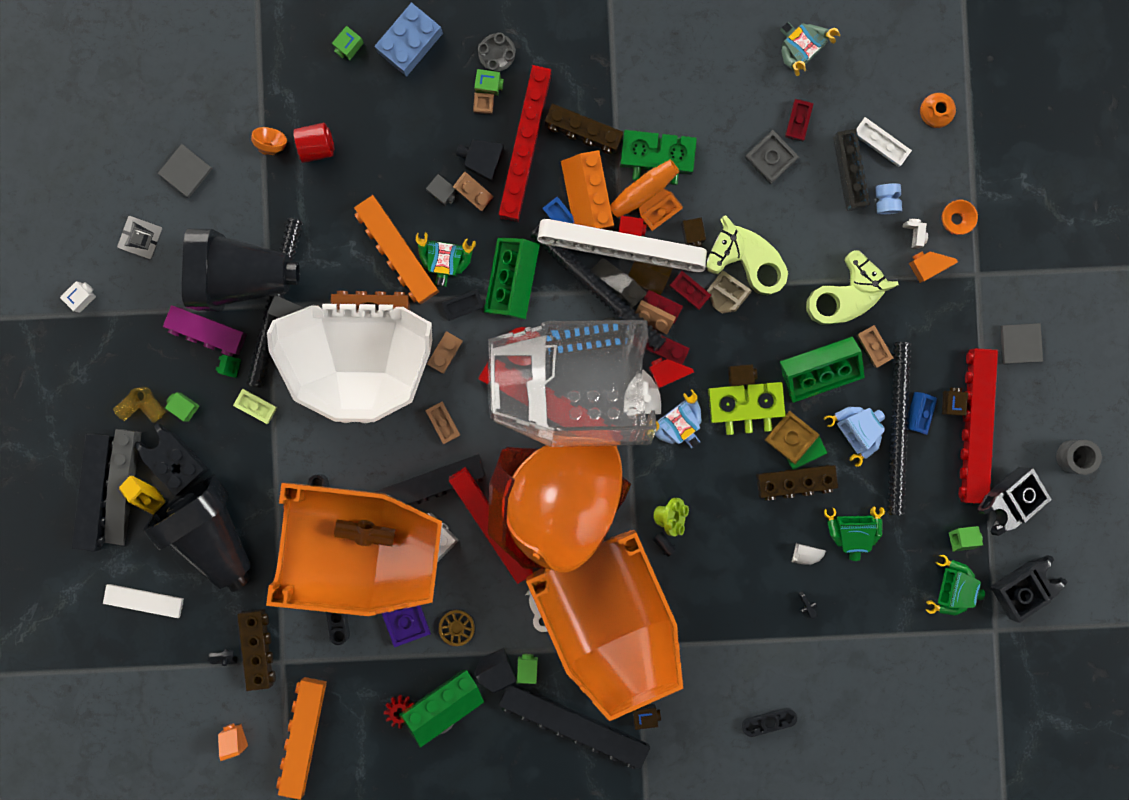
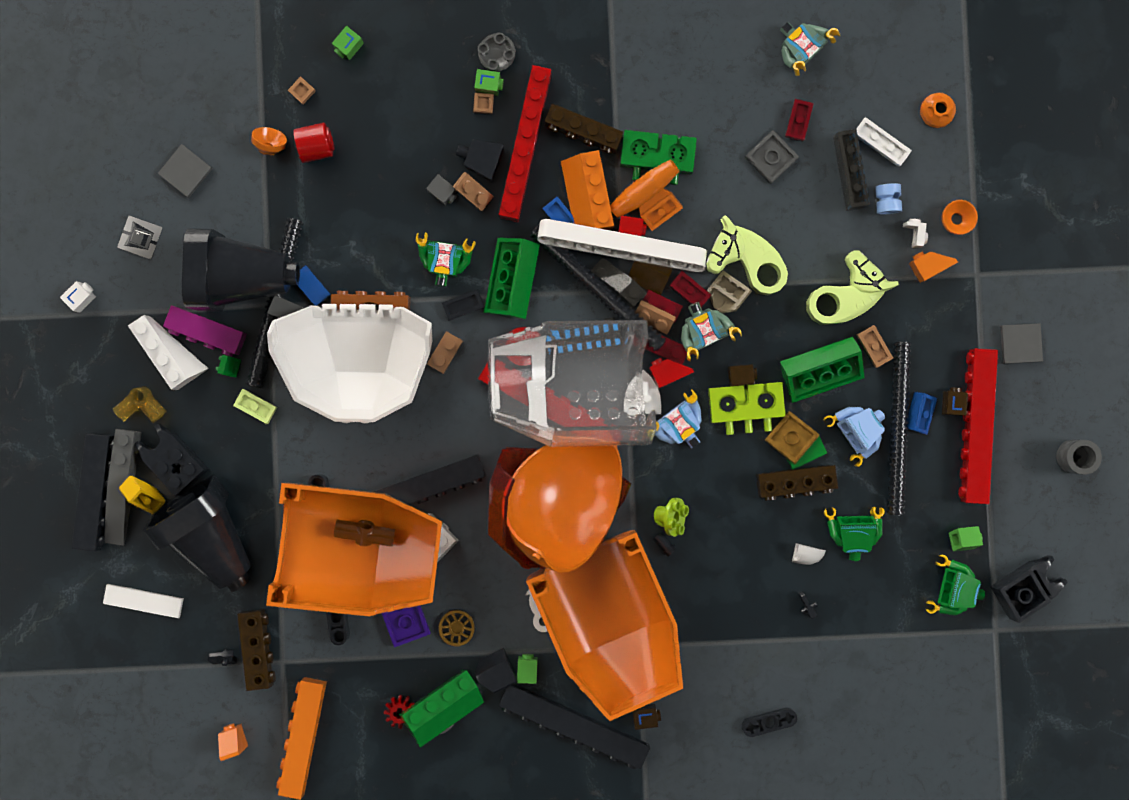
(167, 353): none -> white wedge
(181, 406): bright green brick -> none
(301, 90): none -> medium nougat plate
(312, 287): none -> blue tile
(396, 249): orange brick -> none
(408, 39): medium blue brick -> none
(443, 422): medium nougat plate -> none
(479, 509): red piece -> none
(693, 232): dark brown brick -> none
(704, 329): none -> torso
(1015, 500): black brick -> none

